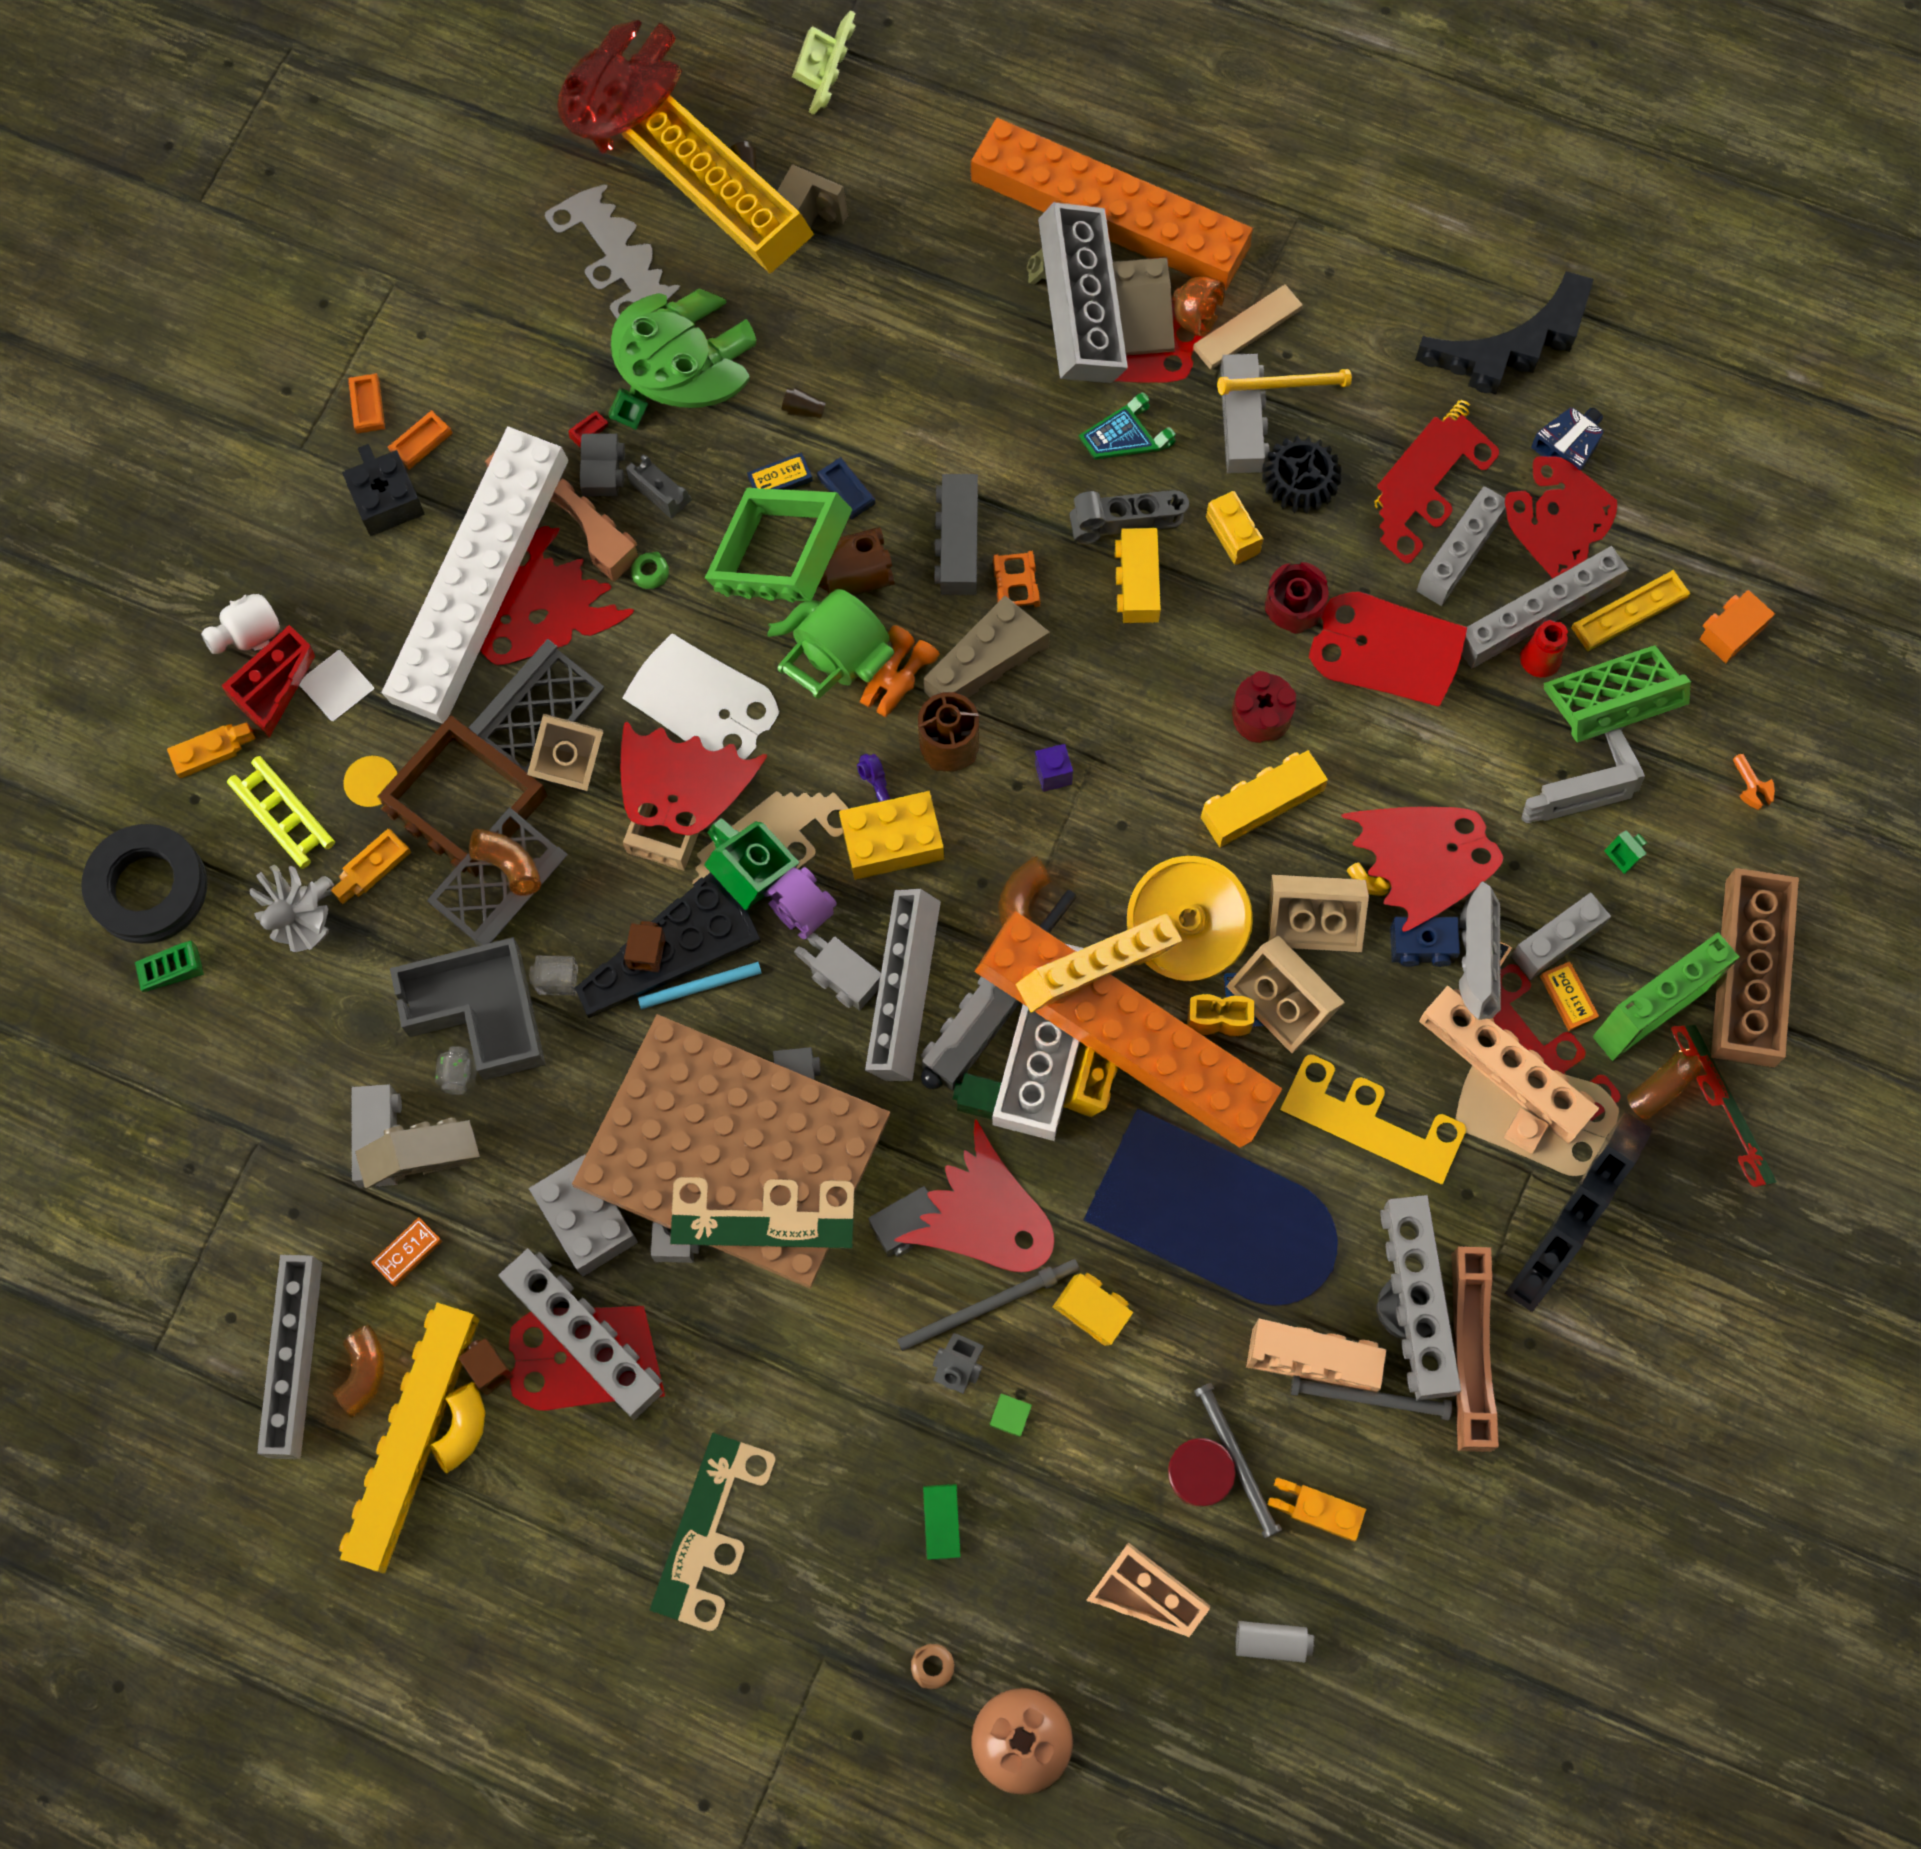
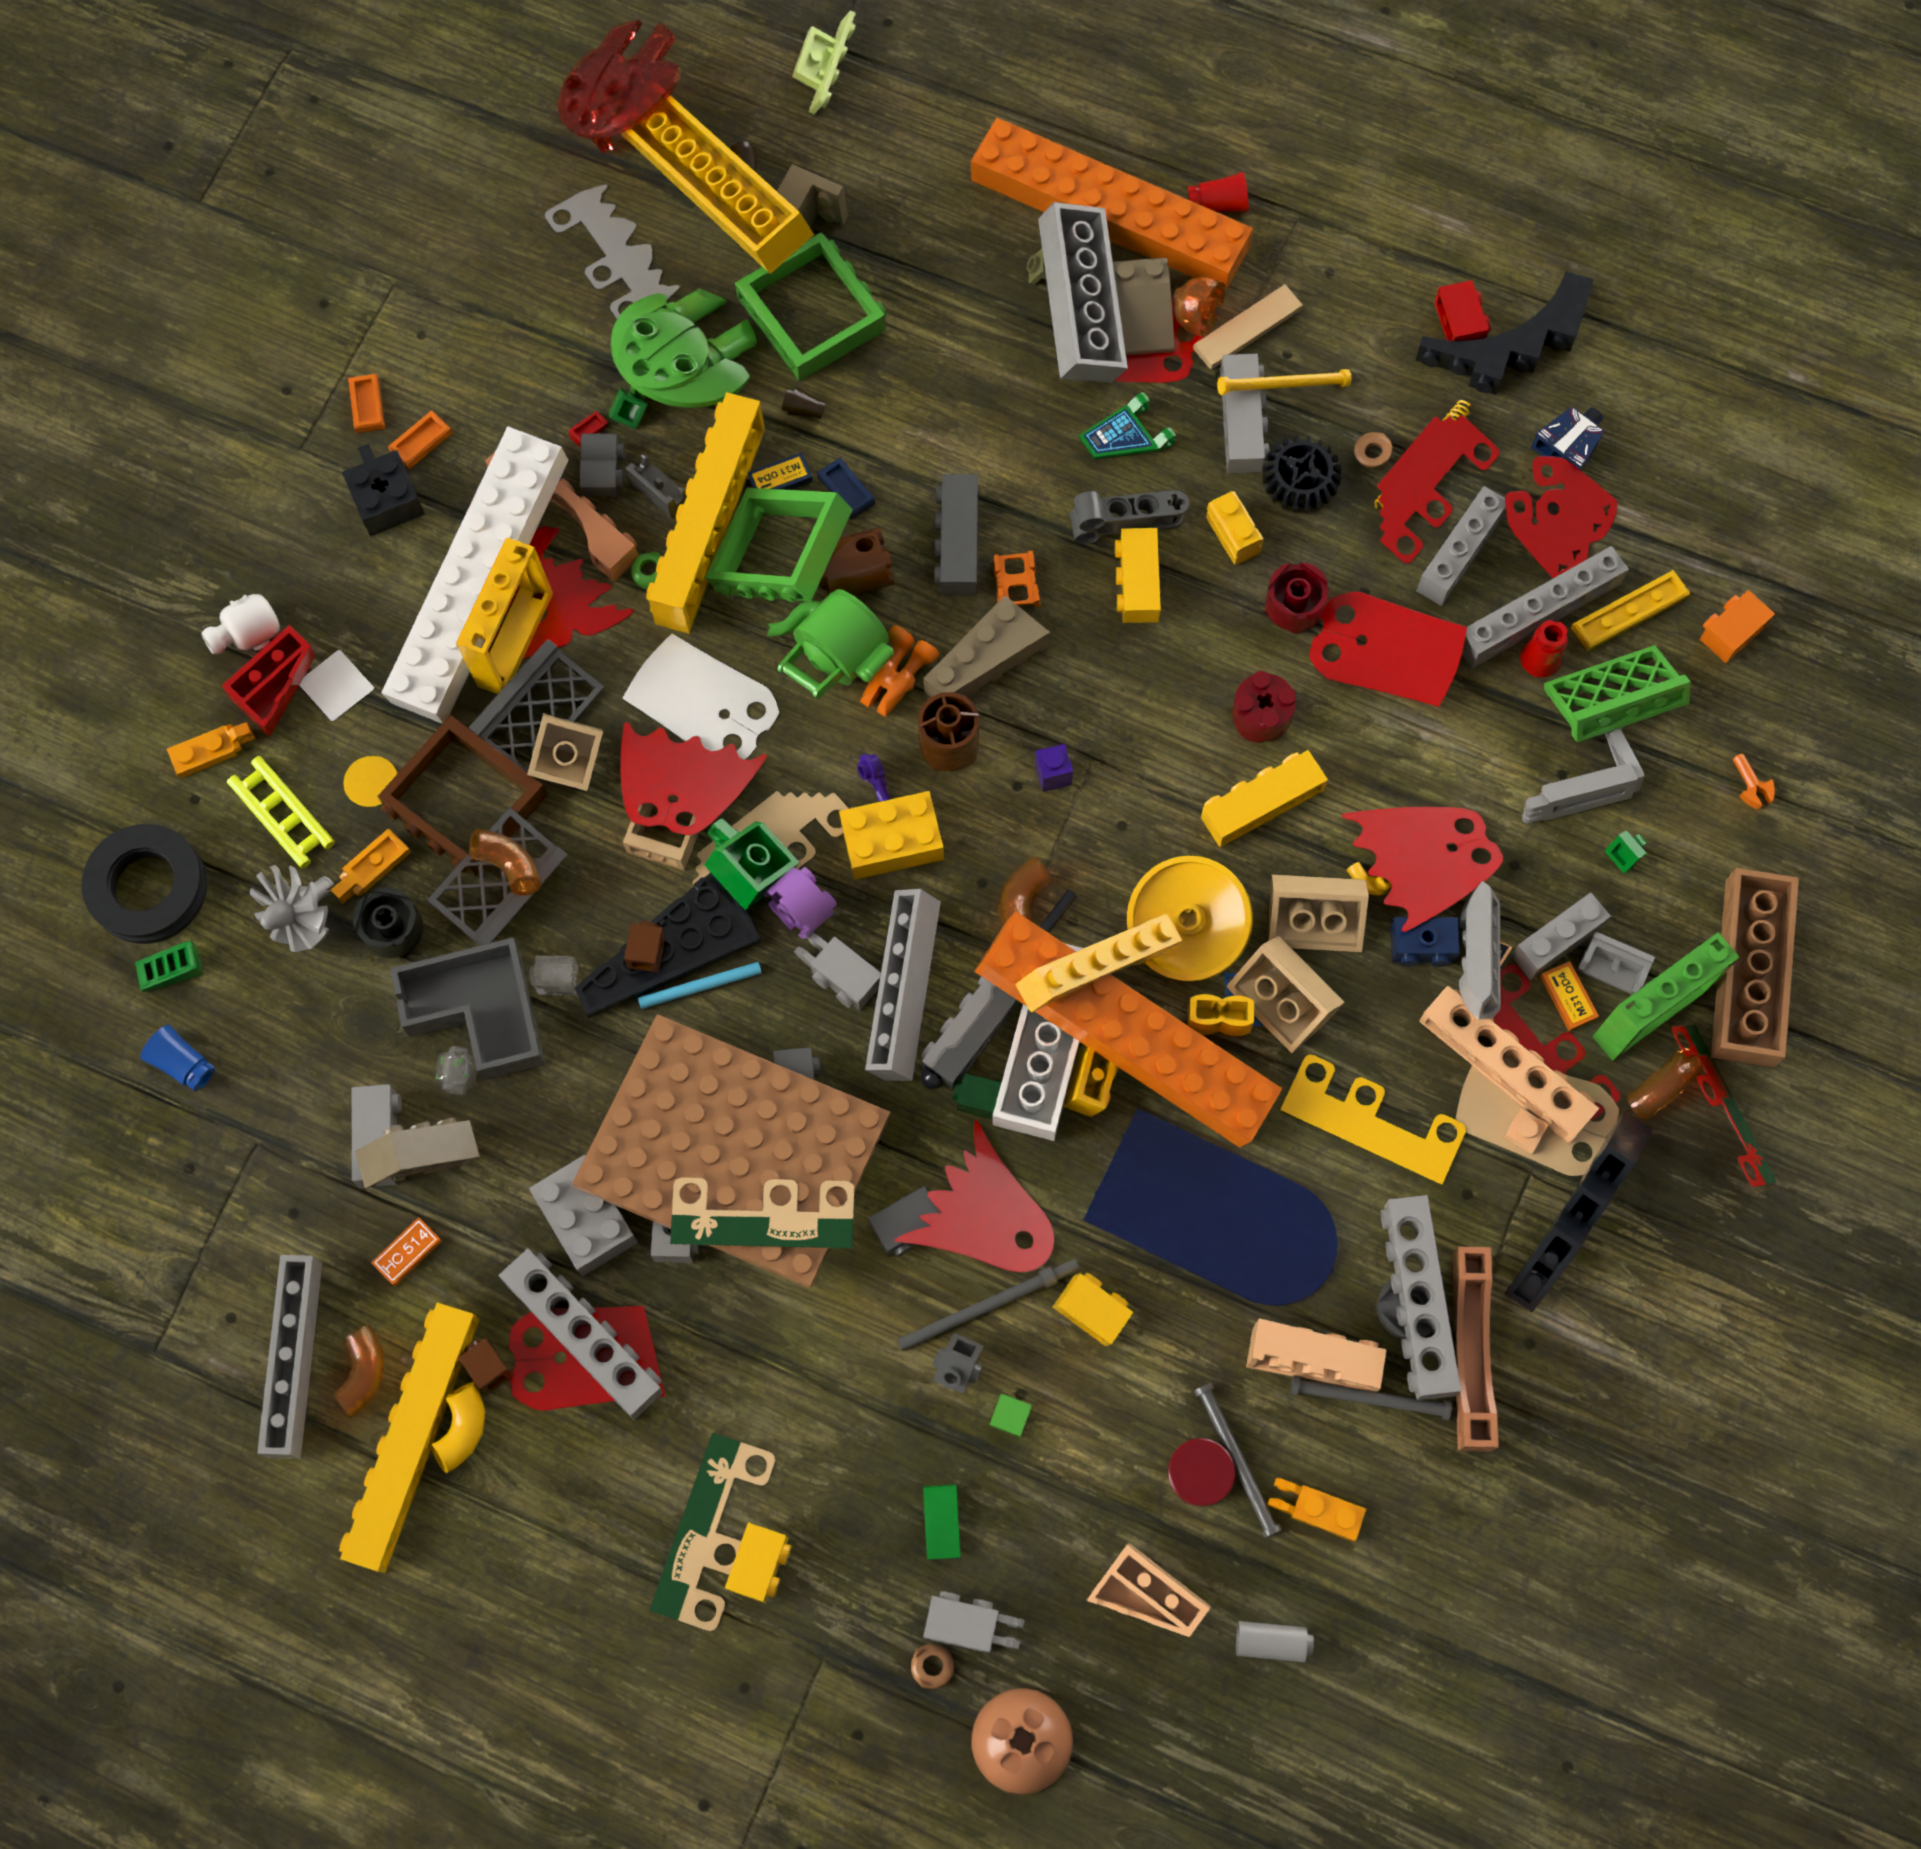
(177, 1058): none -> blue plant
(380, 908): none -> pearl dark grey brick
(514, 566): none -> yellow window
(706, 512): none -> yellow brick
(758, 1563): none -> yellow brick
(833, 348): none -> bright green window
(967, 1624): none -> light grey hinge
(1222, 195): none -> red plant
(1369, 440): none -> medium nougat piece
(1461, 312): none -> red brick
(1615, 963): none -> light grey hinge

